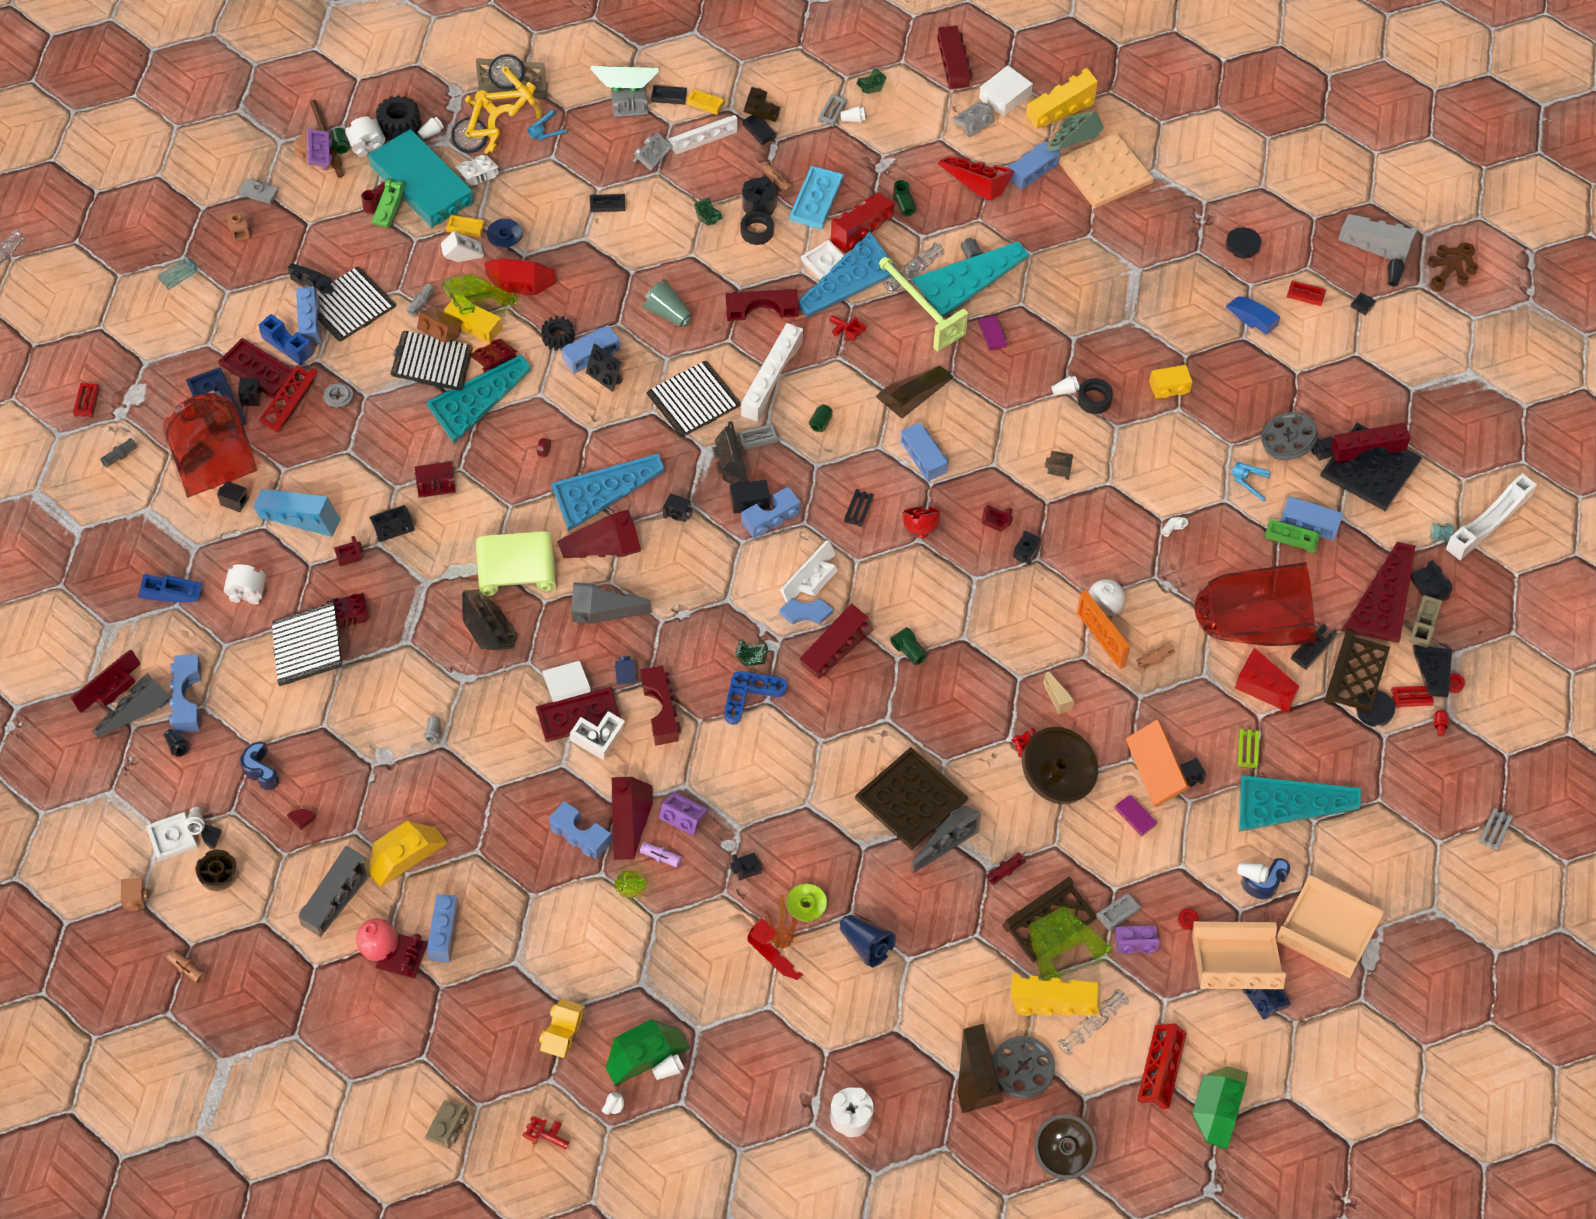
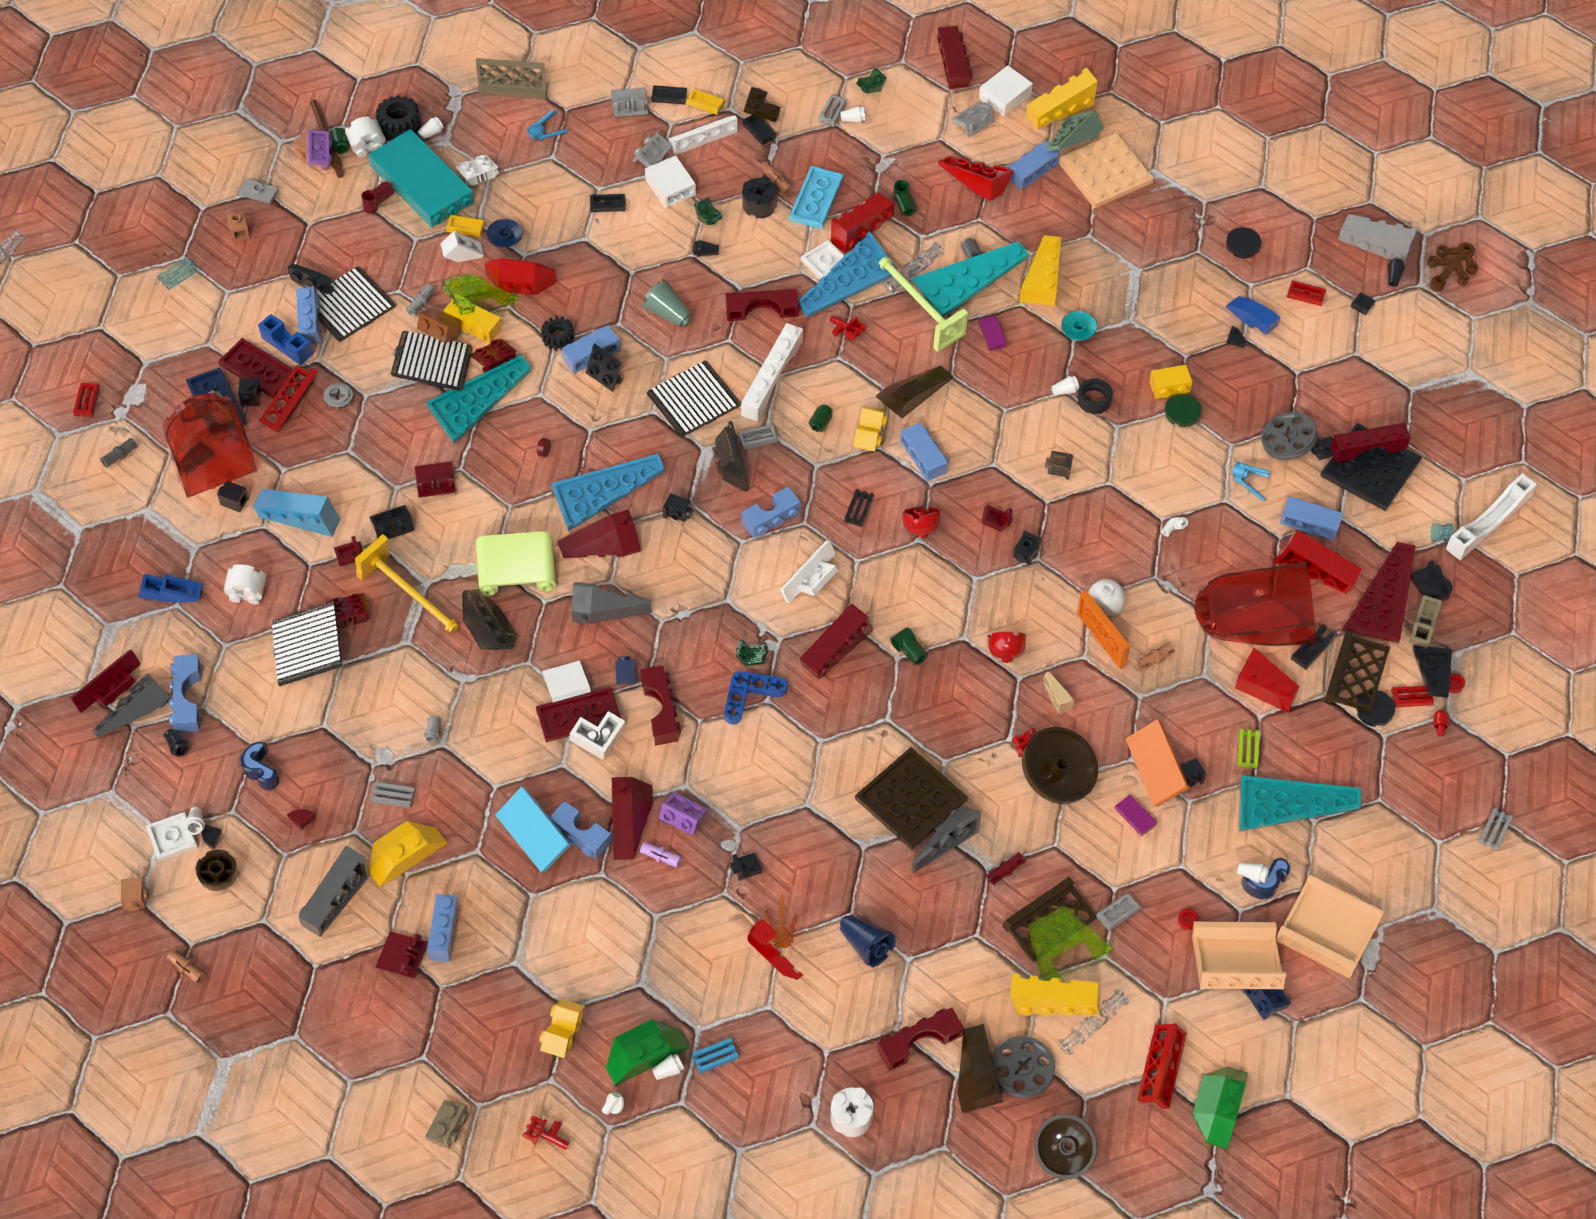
(374, 557): none -> yellow tile
(376, 939): coral cylinder -> none
(388, 203): bright green plate -> none
(393, 791): none -> light grey tile
(505, 73): piece -> none
(533, 829): none -> medium azure tile
(624, 76): wedge -> none
(630, 884): clear neon green head -> none
(670, 181): none -> white brick
(704, 248): none -> black cone
(728, 1042): none -> dark azure tile
(748, 494): black brick -> none
(757, 217): black tyre -> none
(809, 895): lime dish -> none
(814, 611): medium blue tile -> none
(870, 427): none -> yellow brick
(942, 1026): none -> dark red arch
(1006, 645): none -> red cylinder
(1042, 277): none -> yellow wedge
(1079, 320): none -> teal dish
(1136, 939): medium lavender bracket -> none
(1182, 410): none -> dark green tile
(1236, 338): none -> black tile
(1292, 535): bright green plate -> none
(1321, 562): none -> red wedge

